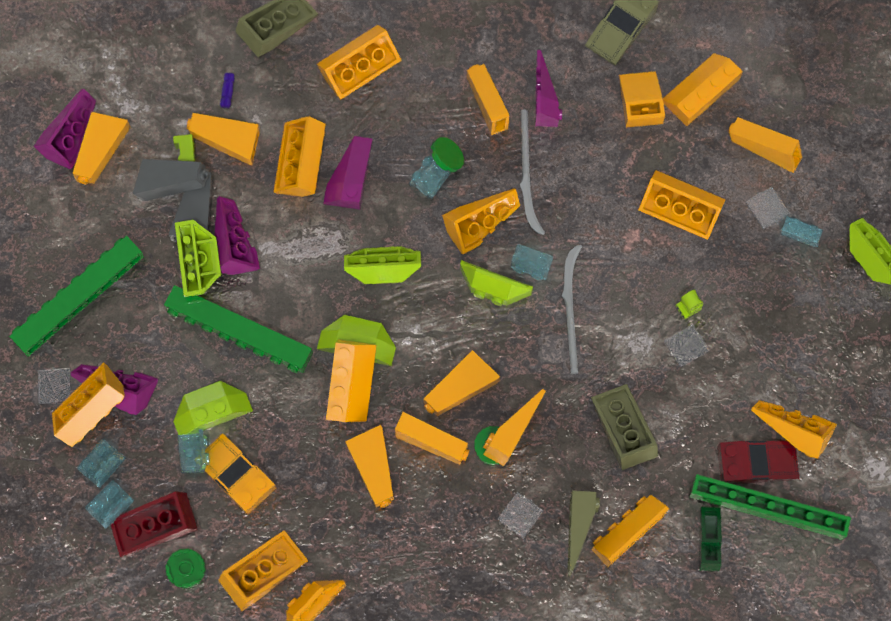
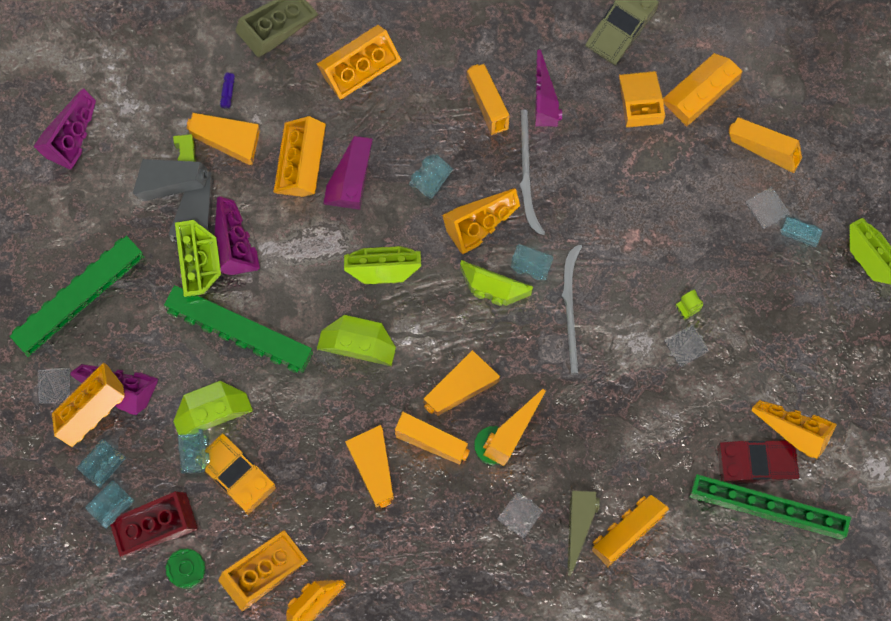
(99, 144): light orange slope -> none
(351, 381): light orange slope -> none
(447, 154): green tile -> none
(625, 427): olive slope -> none
(681, 204): light orange slope -> none
(710, 539): dark green slope -> none

